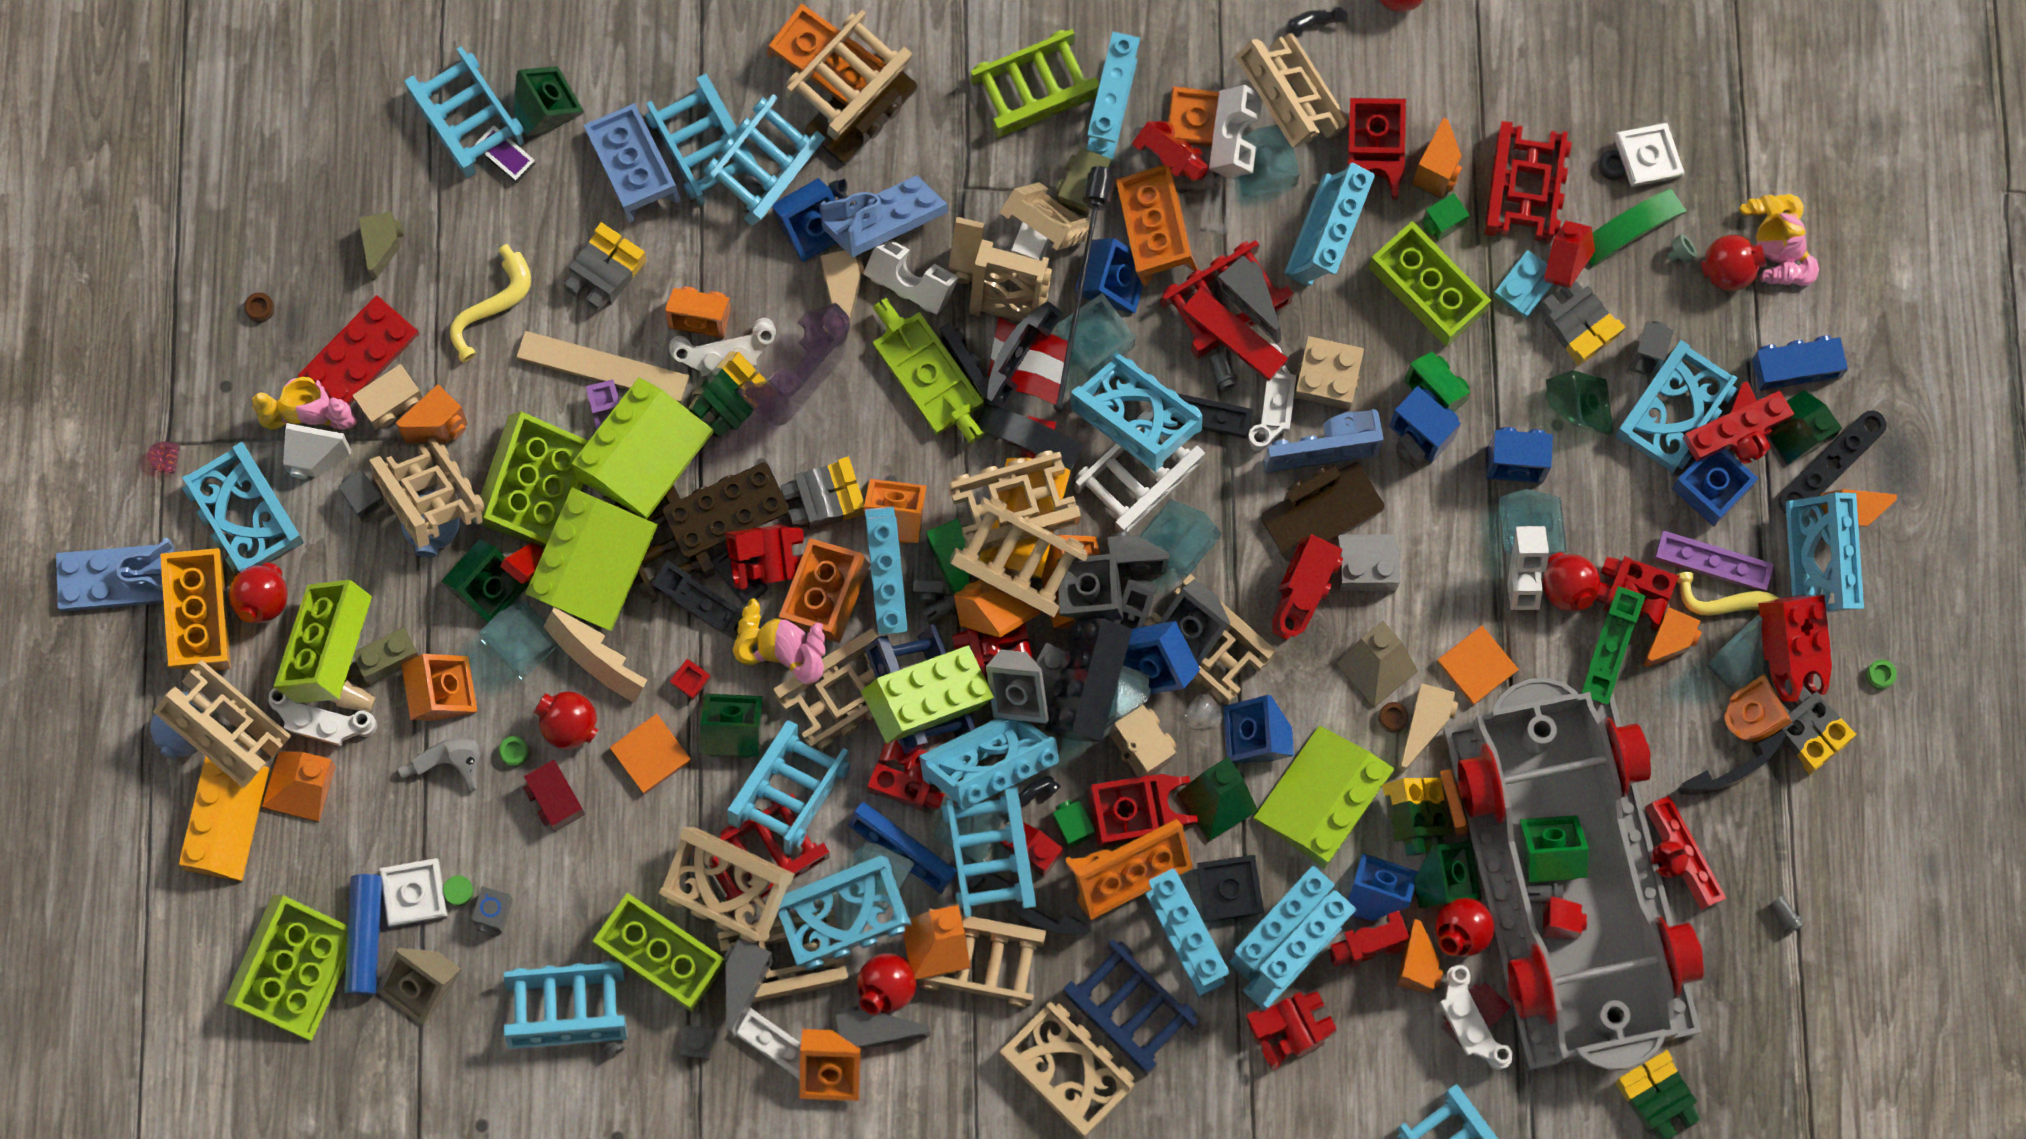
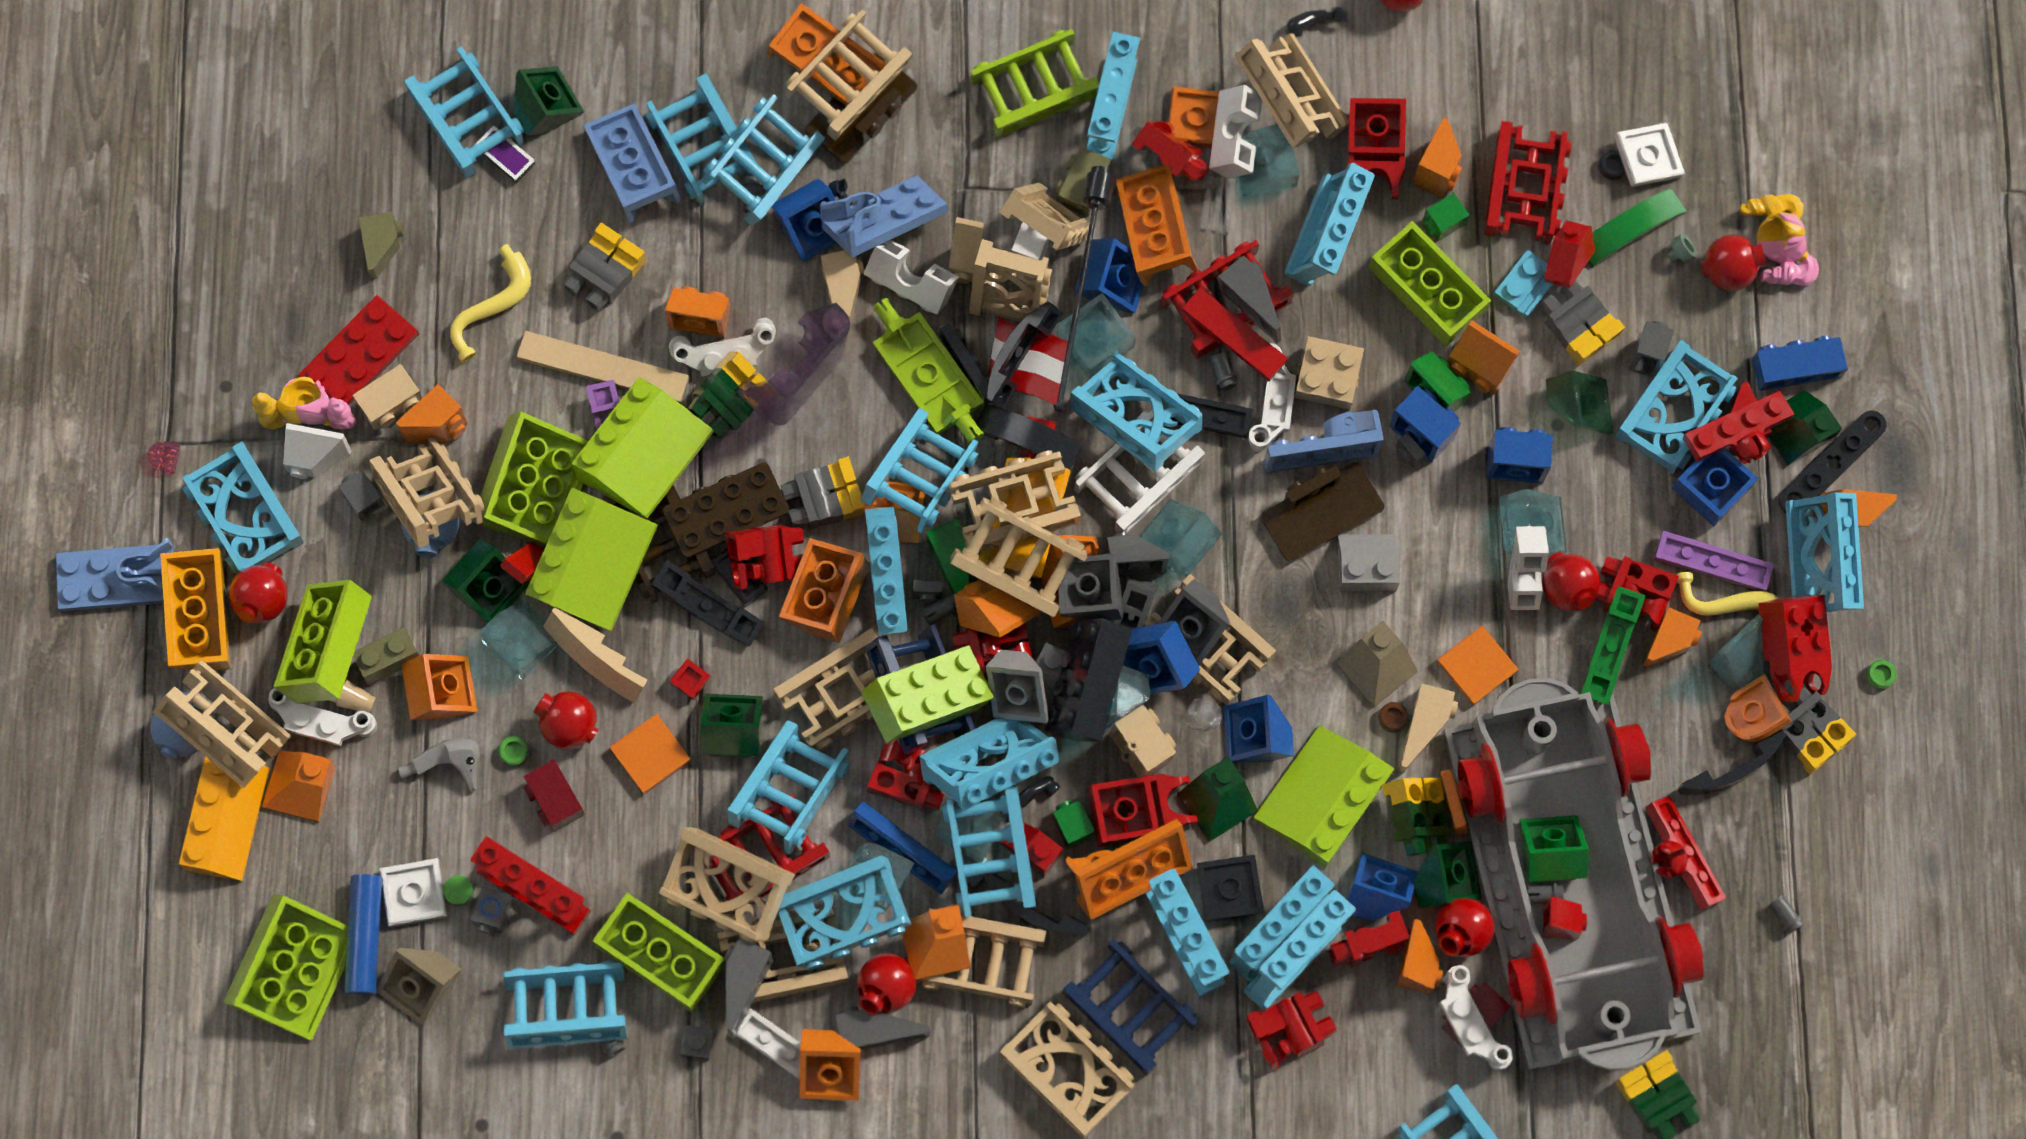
(259, 307): reddish brown tile -> none
(530, 885): none -> red fence
(780, 643): hair -> none
(904, 449): none -> medium azure fence
(1305, 584): red brick -> none
(1482, 358): none -> orange slope

